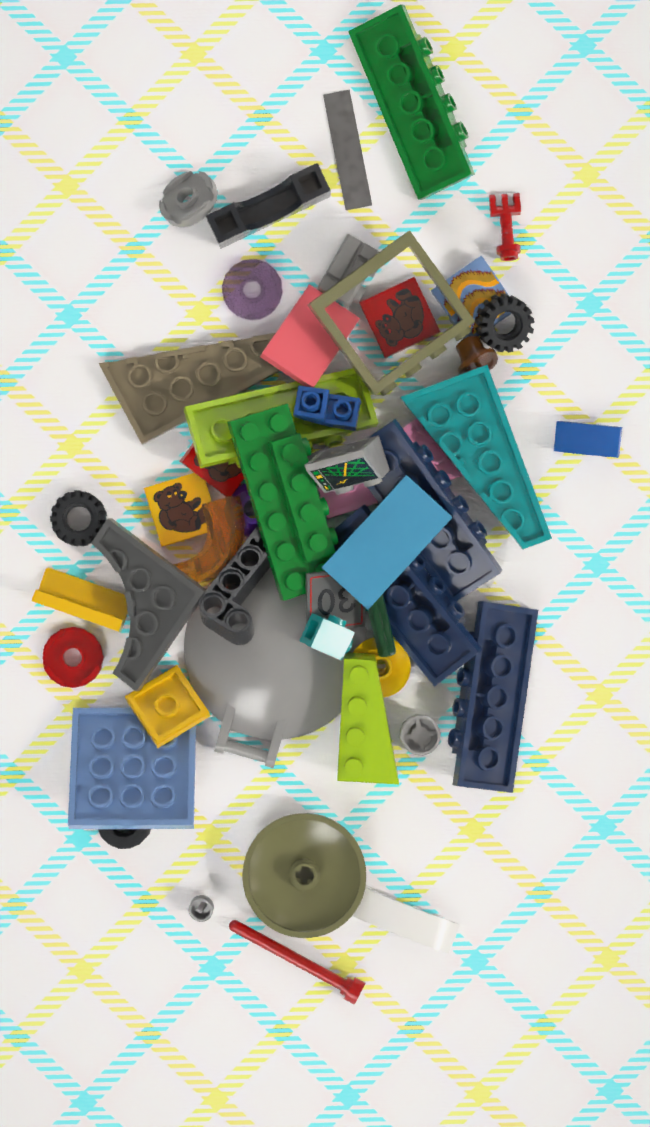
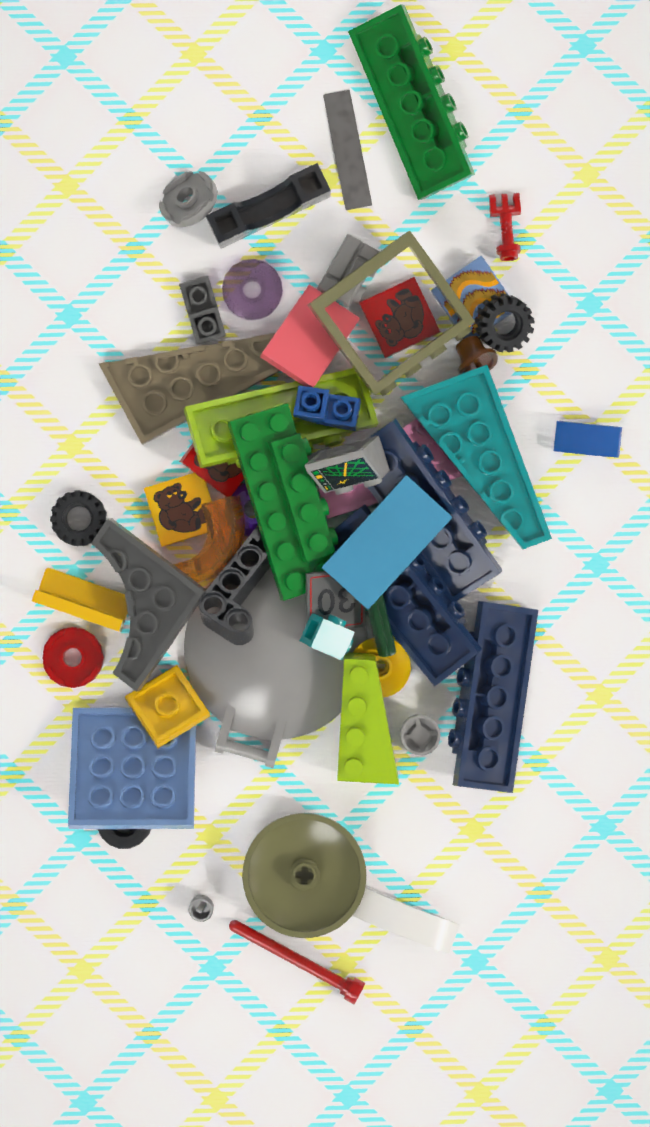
(202, 309): none -> dark grey slope

